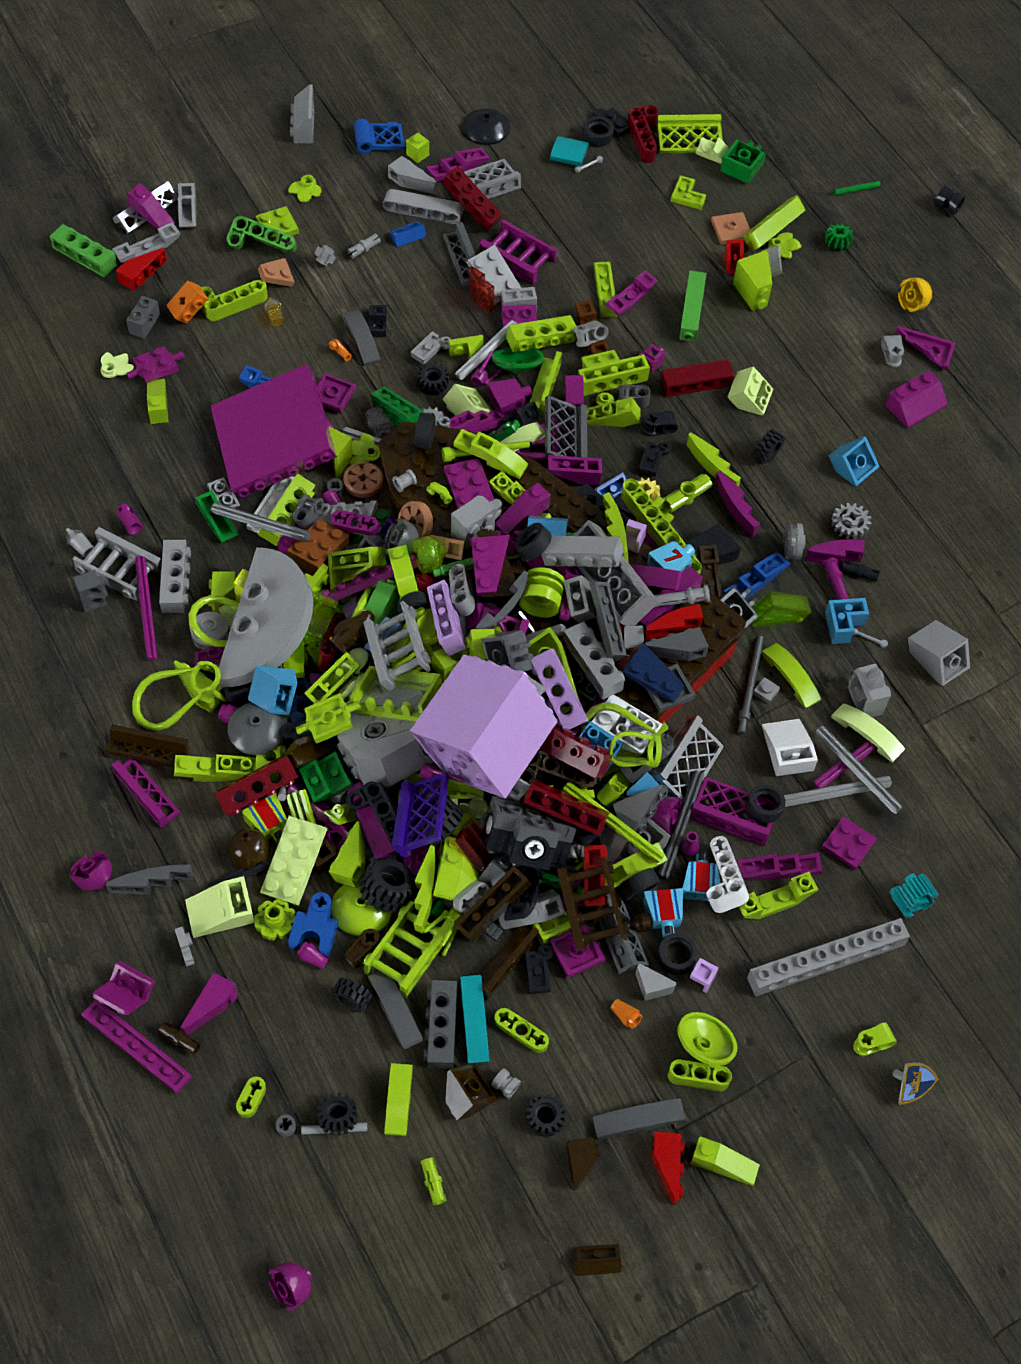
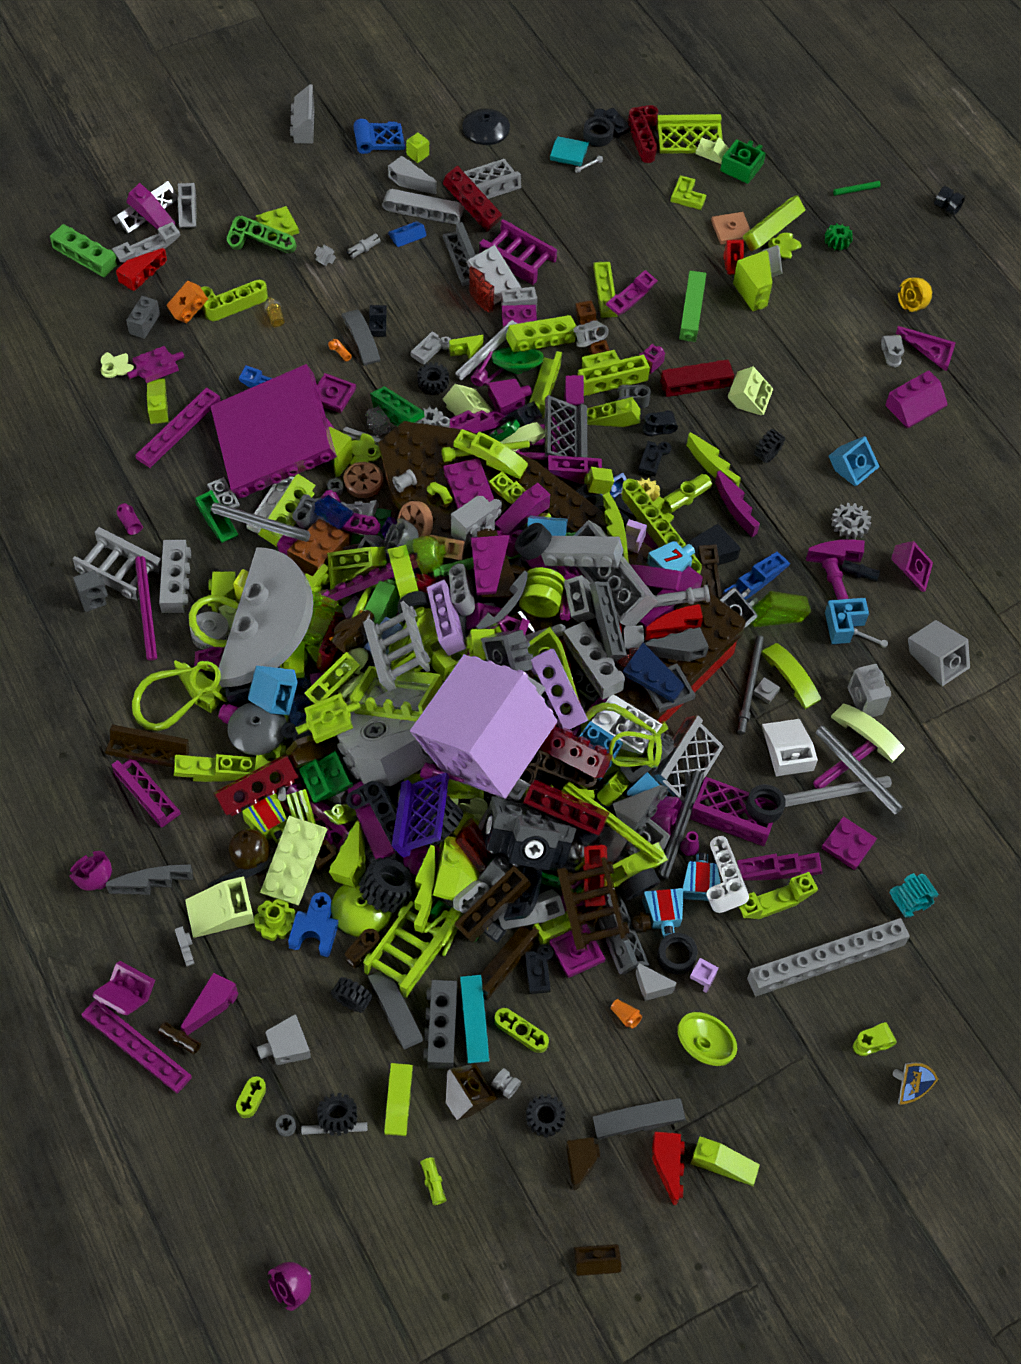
(79, 542): light grey piece -> none
(177, 428): none -> magenta plate
(276, 273): nougat wing -> none
(285, 1042): none -> light grey torso
(305, 188): lime plate -> none
(311, 955): magenta cone -> none
(333, 511): none -> clear blue slope
(425, 430): black tyre -> none
(464, 159): magenta slope -> none
(599, 480): none -> lime brick
(604, 398): lime plate -> none
(690, 1080): lime beam -> none
(793, 541): clear piece -> none
(913, 563): none -> magenta slope

